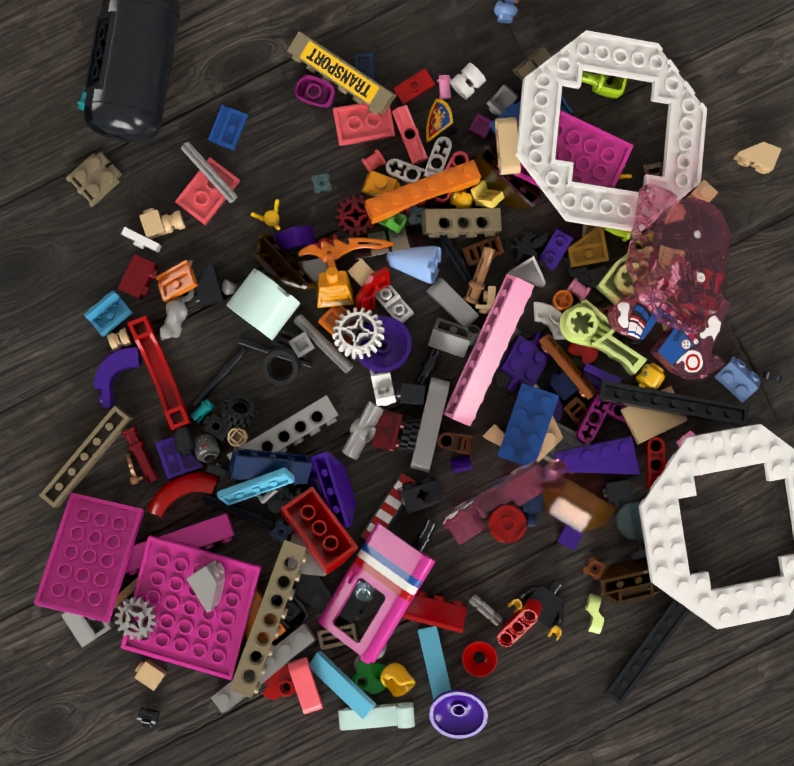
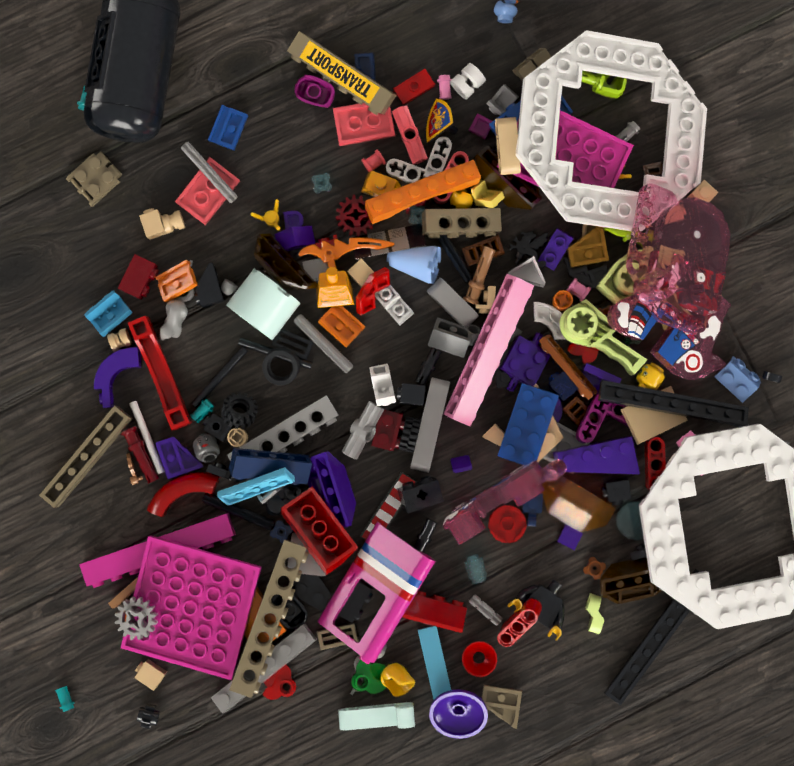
(64, 699): none -> teal pin
(86, 629): light grey slope -> none
(89, 557): dark pink plate -> none
(141, 241): white plate -> none
(147, 437): none -> white bar
(183, 441): black brick -> none
(208, 584): light grey slope -> none
(293, 219): none -> dark purple tile
(301, 344): light grey tile -> none
(305, 685): coral beam -> none
(341, 685): medium azure tile -> none
(343, 328): white gear -> none
(364, 591): clear light blue plate -> none
(394, 223): bright green bracket -> none
(397, 342): dark purple dish -> none
(457, 443): reddish brown piece -> none
(475, 569): none -> clear light blue brick
(503, 703): none -> dark tan wing
(629, 131): none -> light grey pin
(760, 156): tan slope -> none

